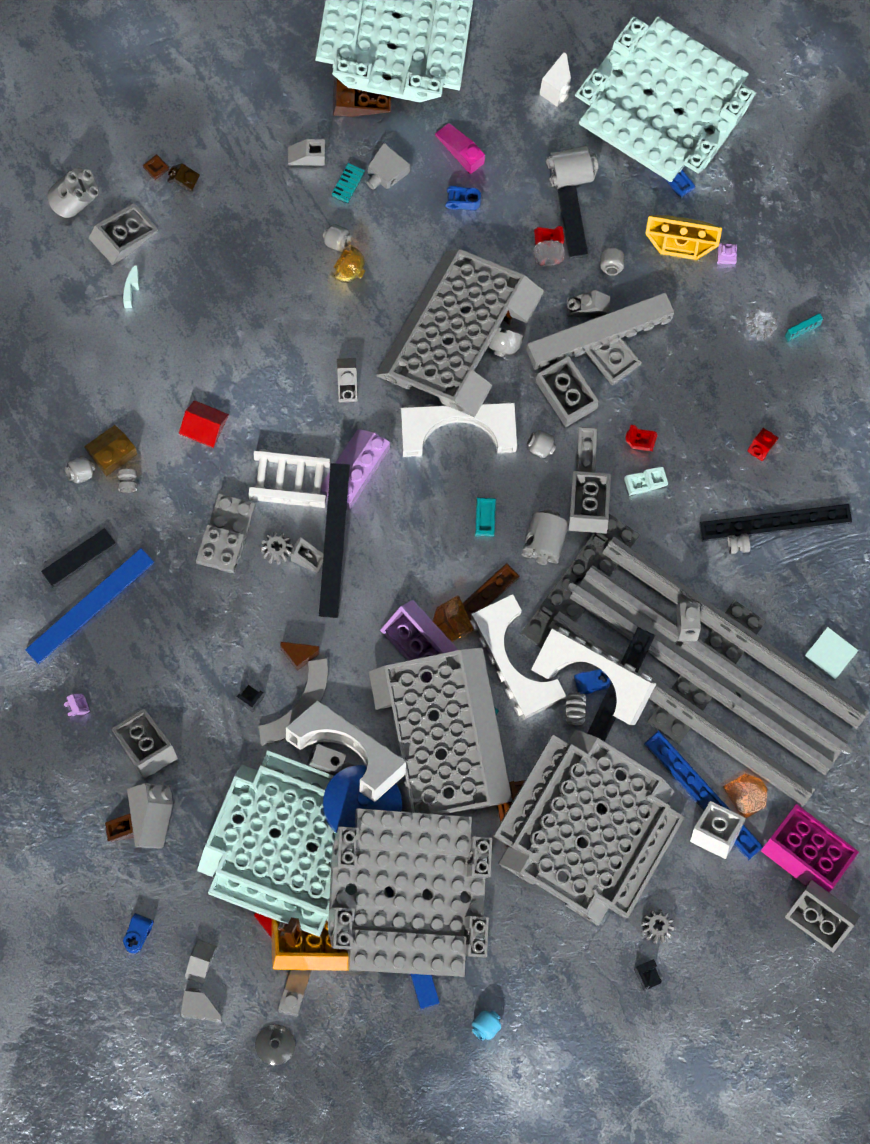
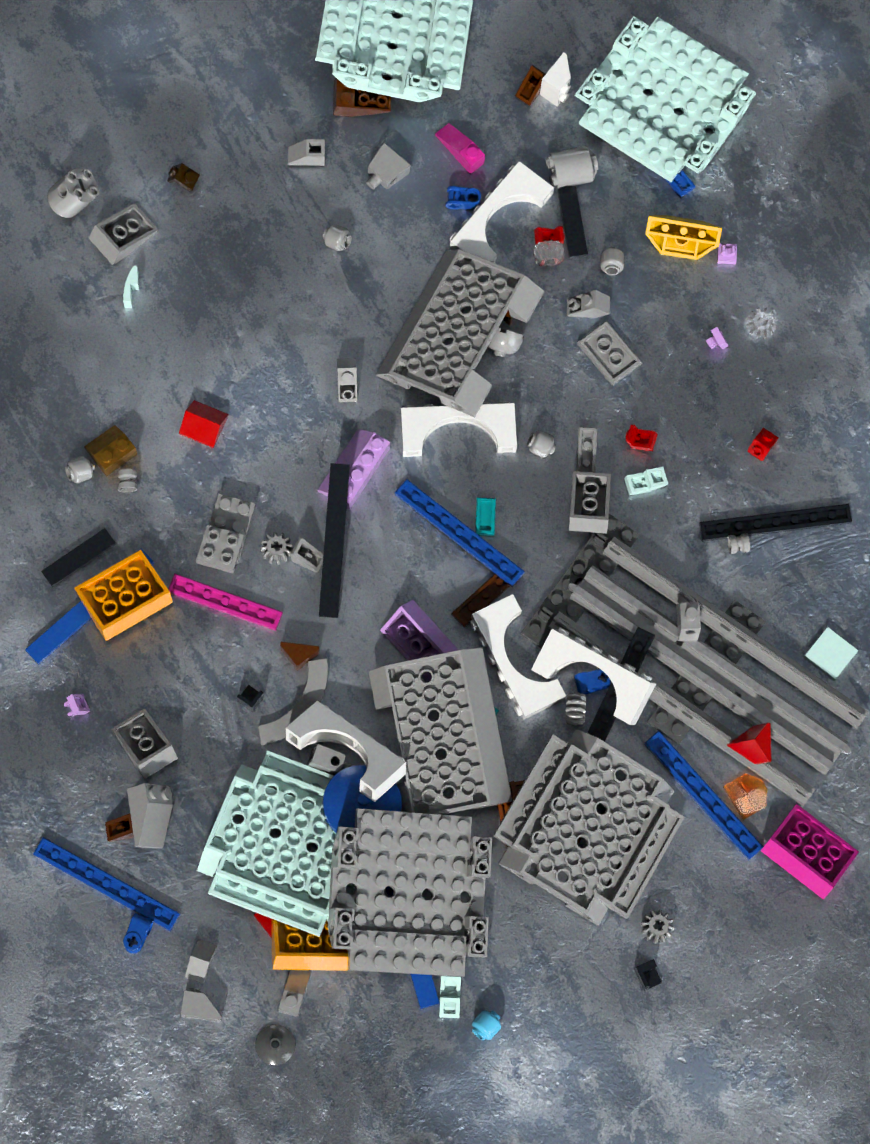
(106, 884): none -> blue tile
(123, 595): none -> light orange slope
(156, 167): reddish brown tile -> none
(225, 602): none -> dark pink tile
(291, 931): reddish brown tile -> none
(295, 496): white fence -> none
(348, 183): teal tile -> none
(349, 266): clear yellow cylinder -> none
(450, 997): none -> light aqua slope
(453, 619): clear orange slope -> none
(459, 533): none -> blue tile
(517, 186): none -> white arch
(530, 86): none -> reddish brown slope
(545, 537): light grey cylinder -> none
(567, 391): light grey brick -> none
(600, 331): light grey brick -> none
(717, 339): none -> lavender tile
(717, 829): white slope -> none
(754, 744): none -> red slope
(804, 327): teal tile -> none
(822, 916): light grey brick -> none

